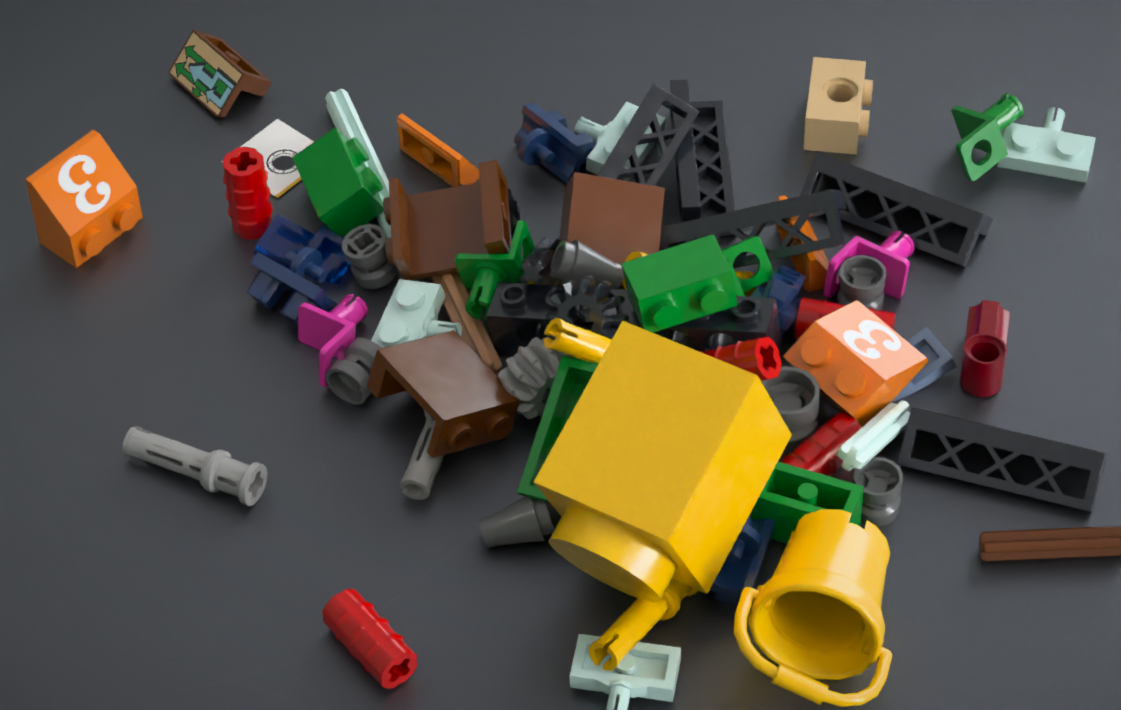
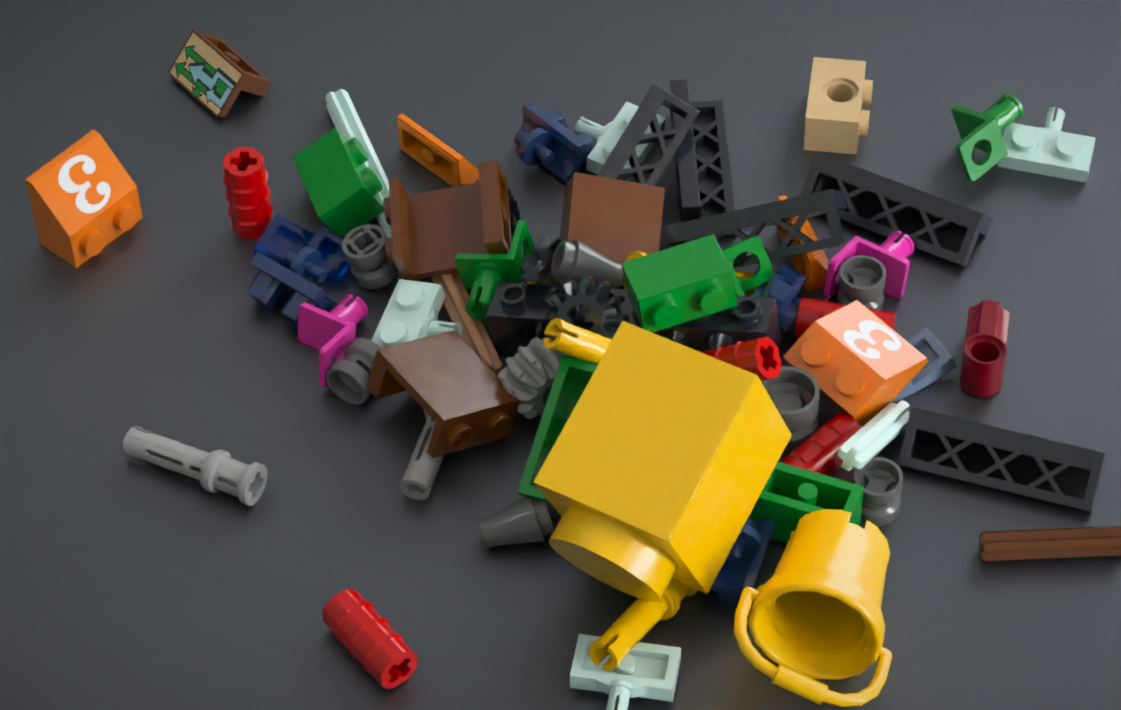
(278, 146): white sticker -> none

